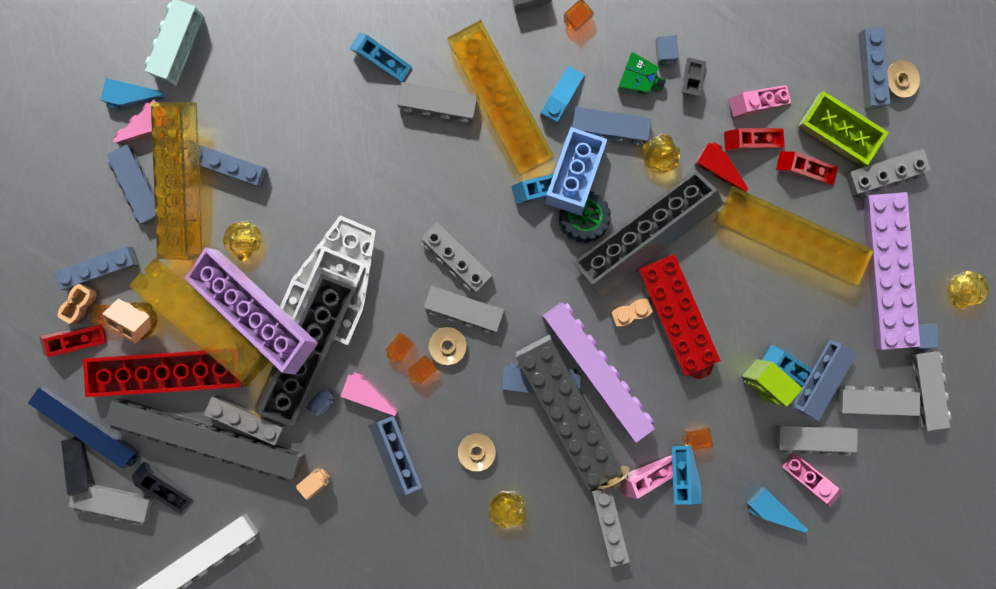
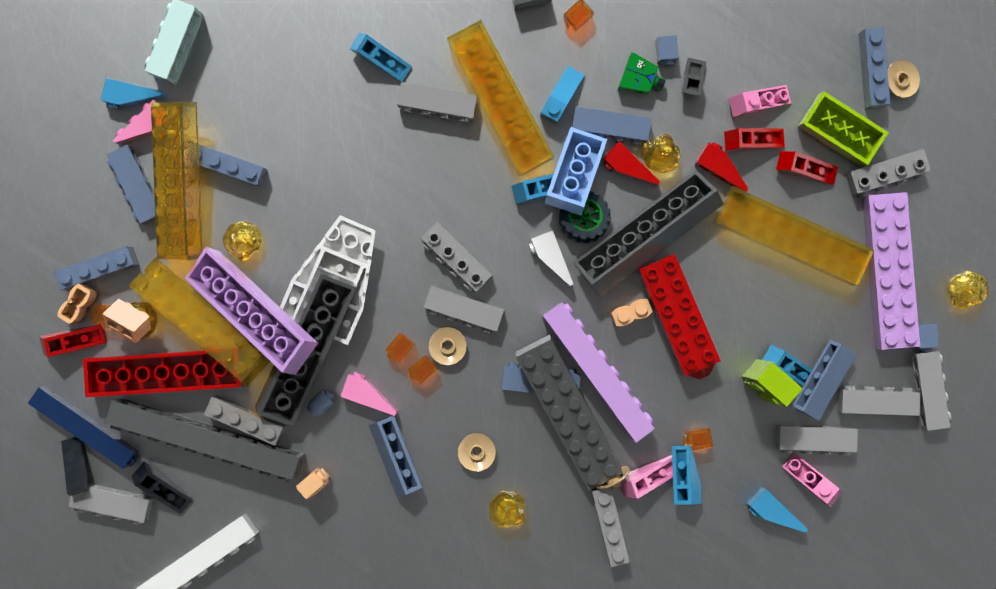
(549, 253): none -> white slope
(626, 164): none -> red slope

